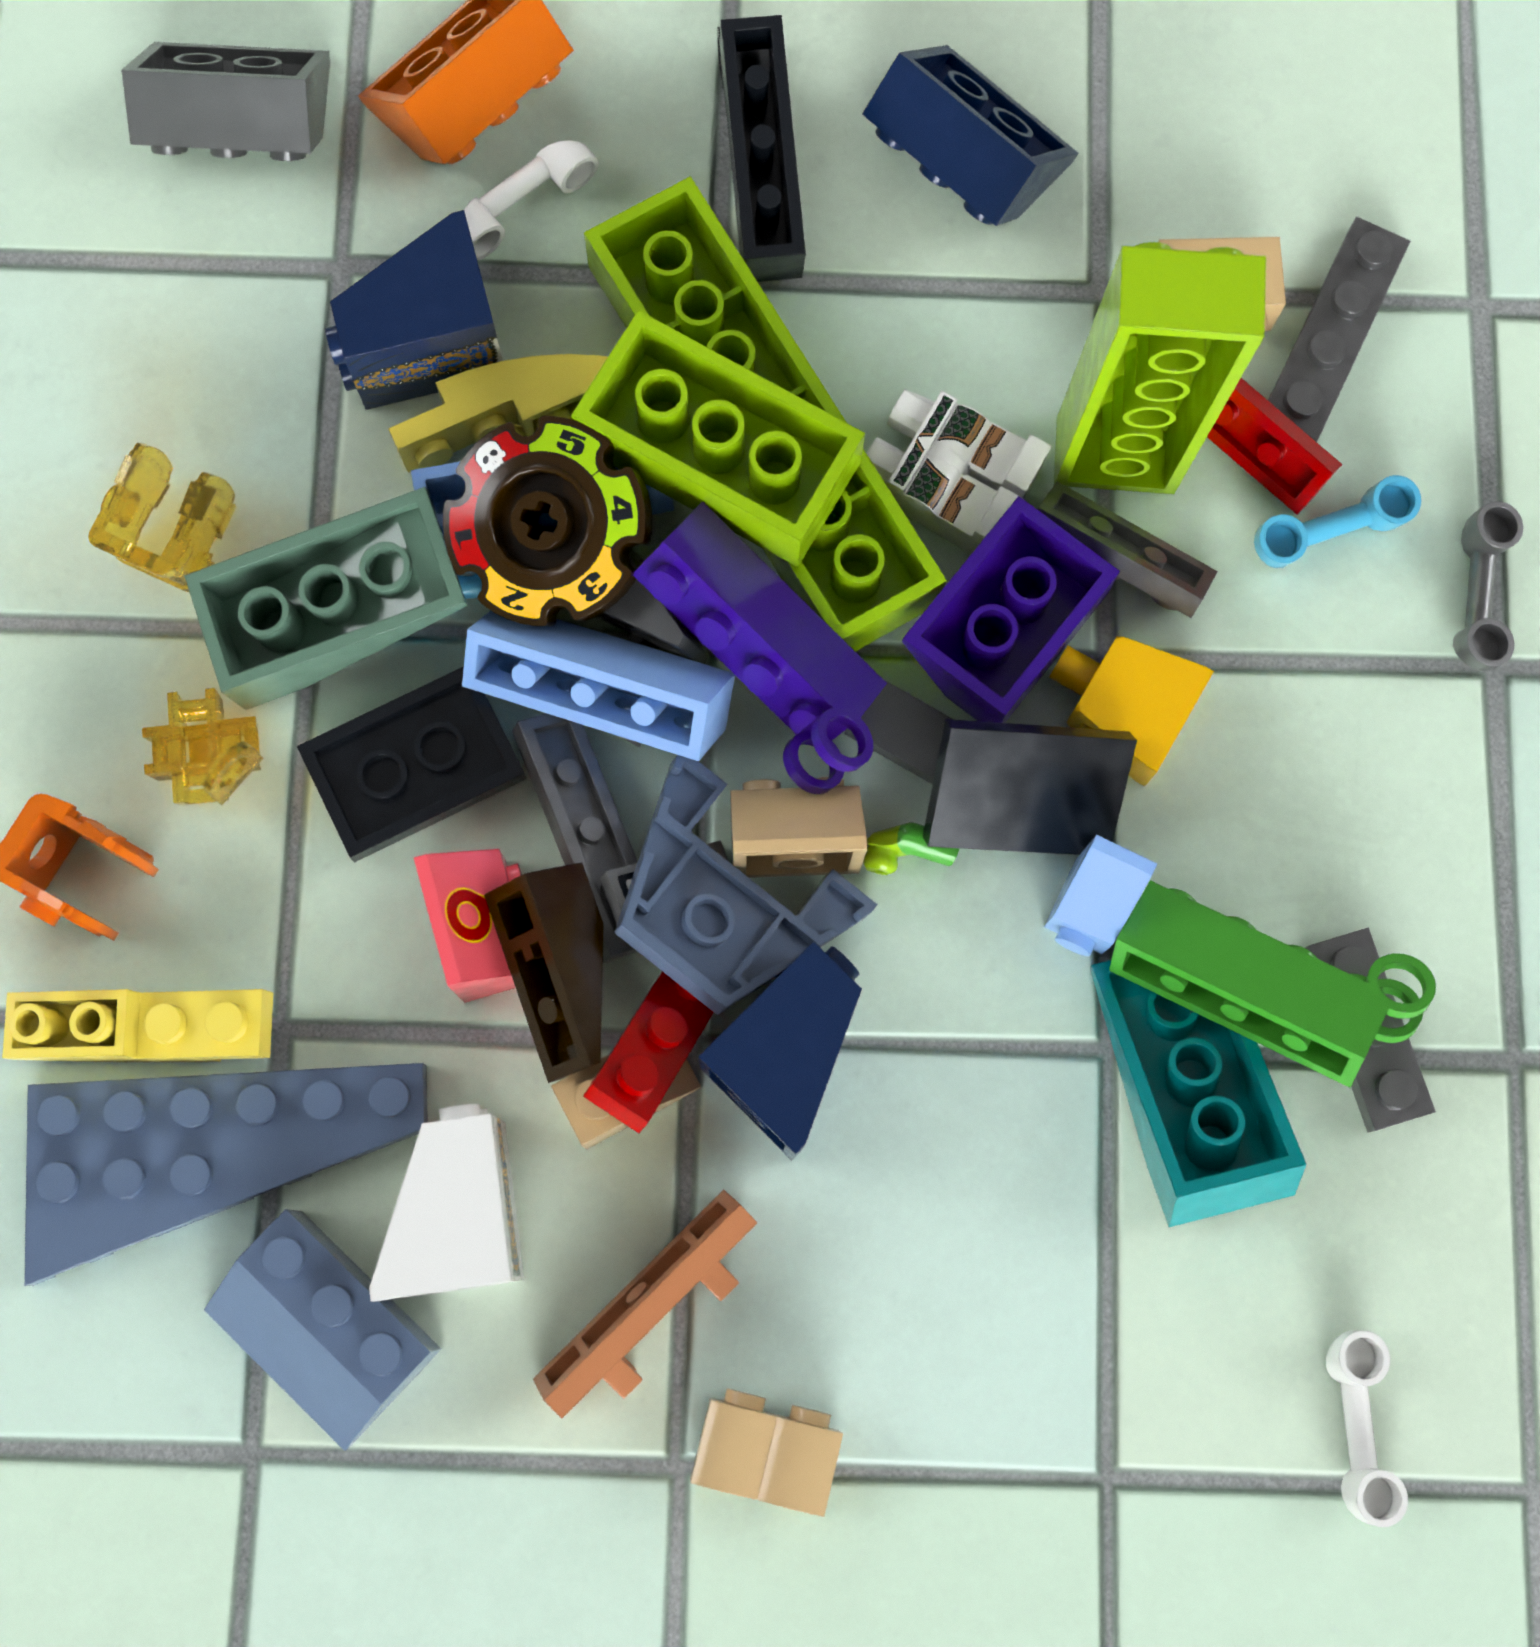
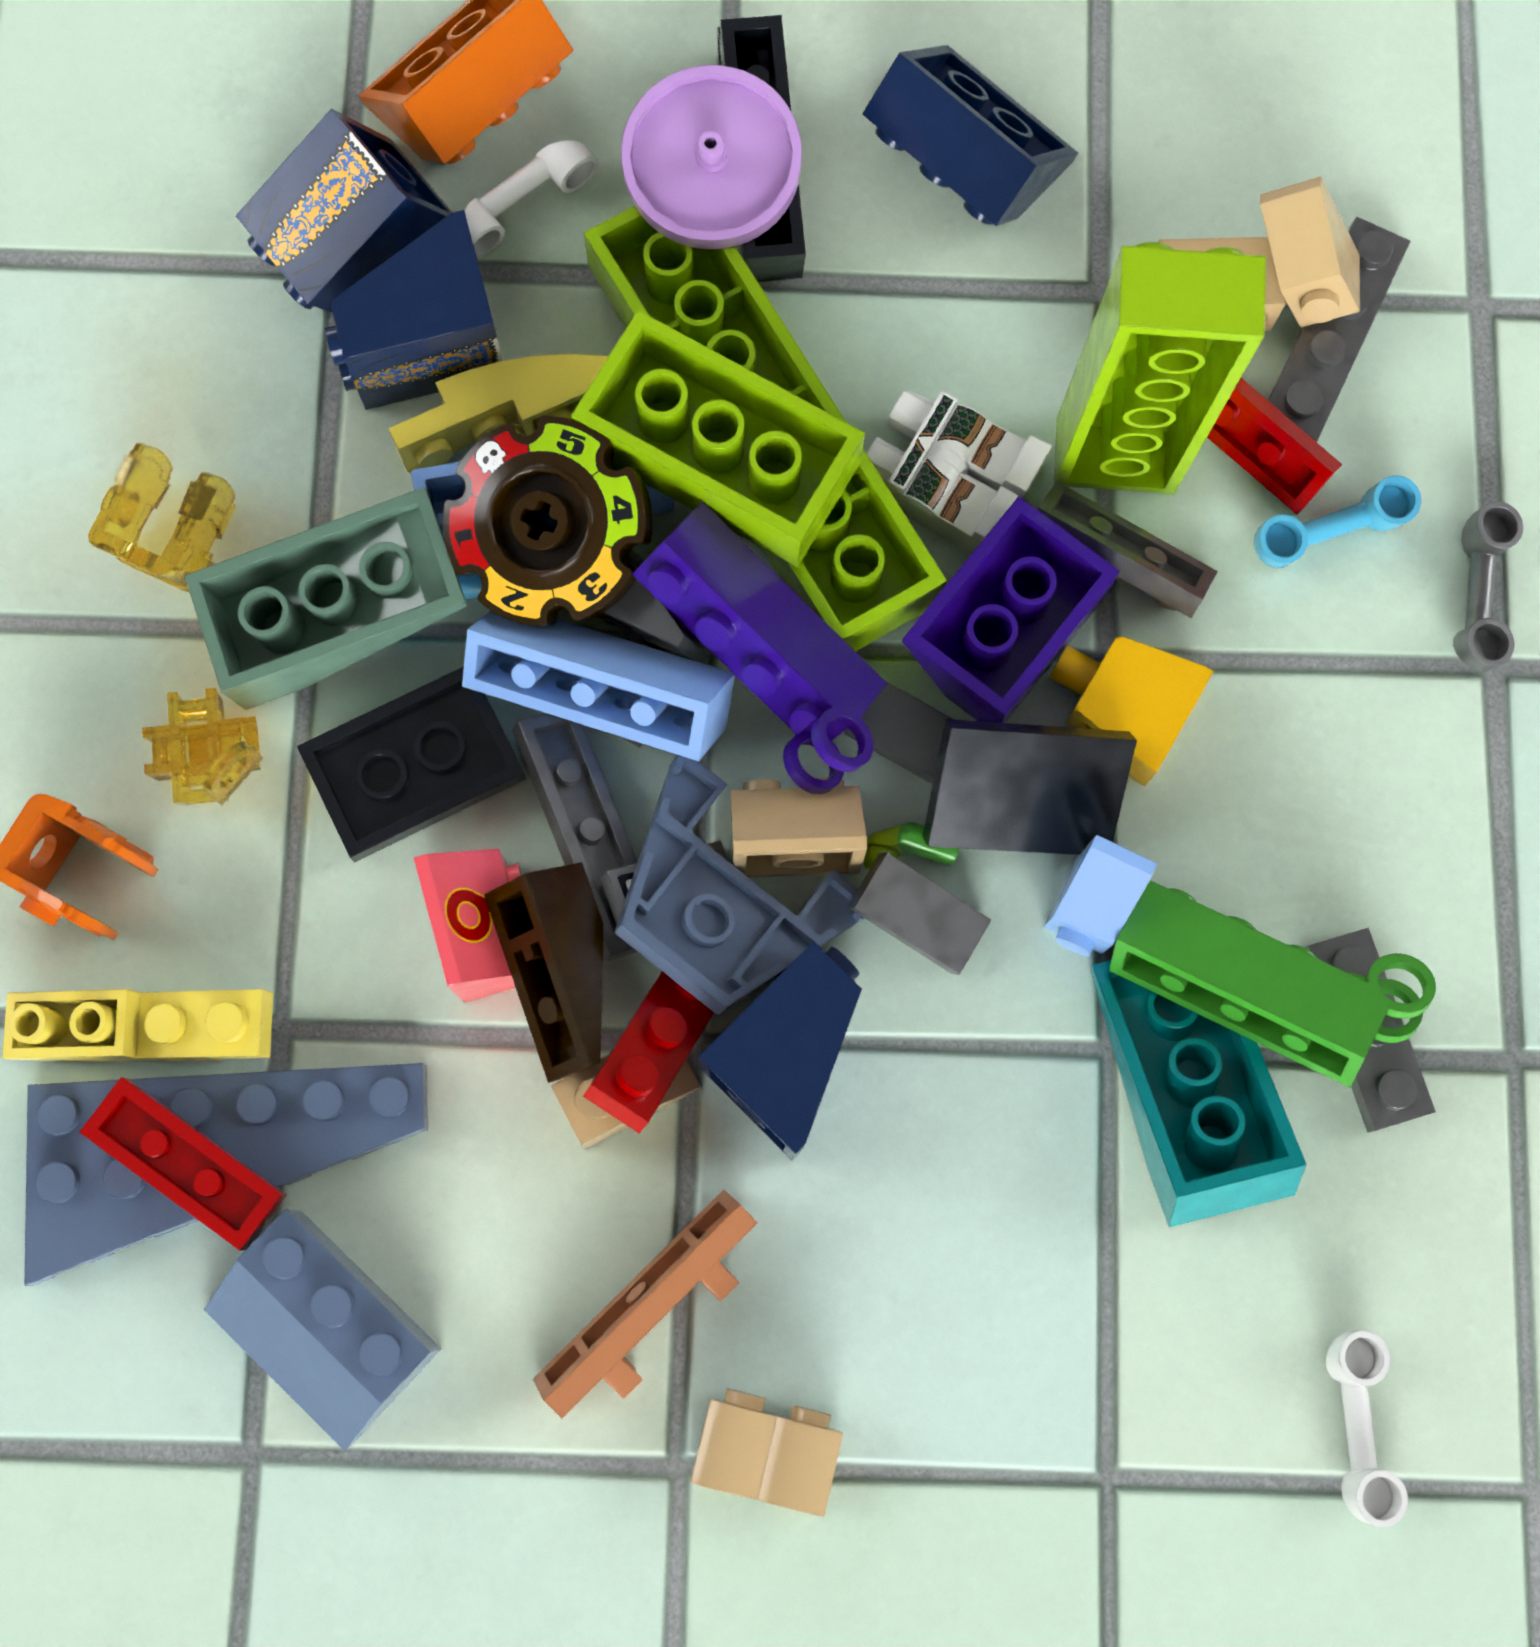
(183, 1163): none -> red plate
(227, 99): dark grey slope -> none
(338, 209): none -> dark blue slope
(453, 1211): white slope -> none
(711, 157): none -> lavender piece
(919, 913): none -> flat silver tile
(1312, 252): none -> tan slope

